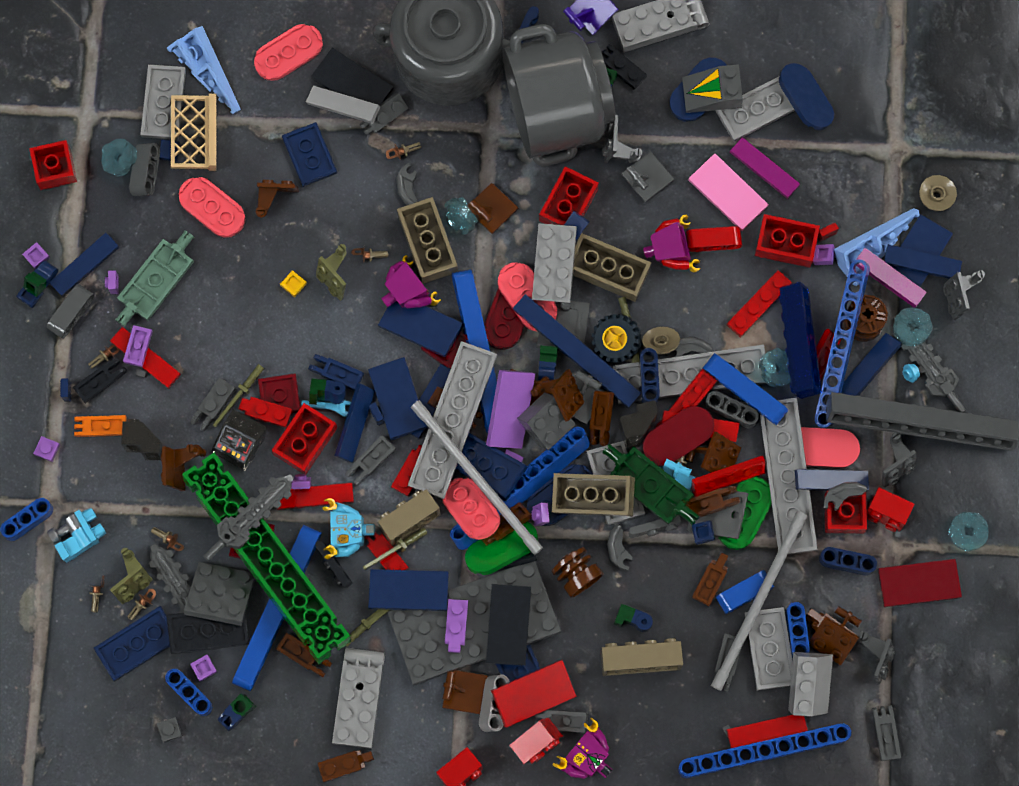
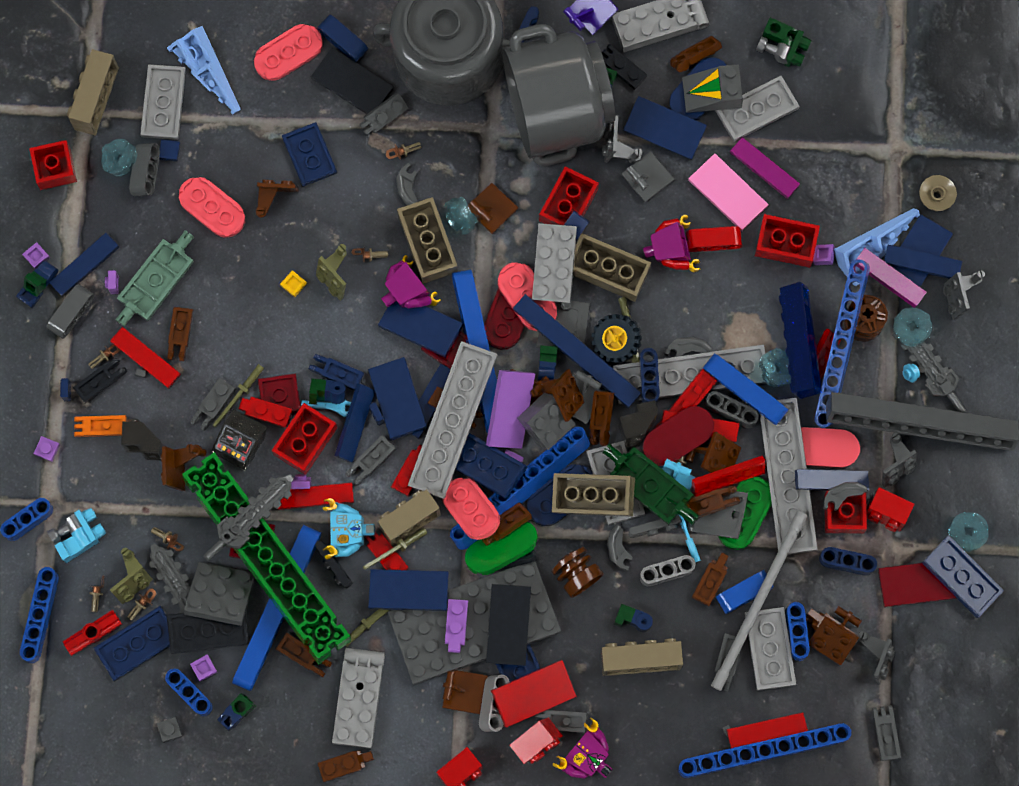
(41, 624): none -> blue beam
(81, 640): none -> red piece
(93, 92): none -> dark tan brick
(137, 346): medium lavender plate -> none
(179, 331): none -> reddish brown hinge
(209, 127): tan fence -> none
(342, 38): none -> dark blue beam
(343, 104): light grey tile -> none
(528, 539): light grey piece -> none
(540, 514): medium lavender plate -> none
(660, 577): none -> light grey beam
(661, 339): dark tan dish -> none
(665, 128): none -> dark blue tile
(690, 543): none -> medium azure piece
(695, 53): none -> reddish brown hinge
(703, 532): dark blue tile -> none
(758, 304): red plate -> none
(788, 41): none -> dark green hips
(806, 96): dark blue tile -> none
(810, 684): light grey slope -> none
(827, 232): red tile -> none
(870, 365): dark blue tile -> none
(962, 576): none -> tile

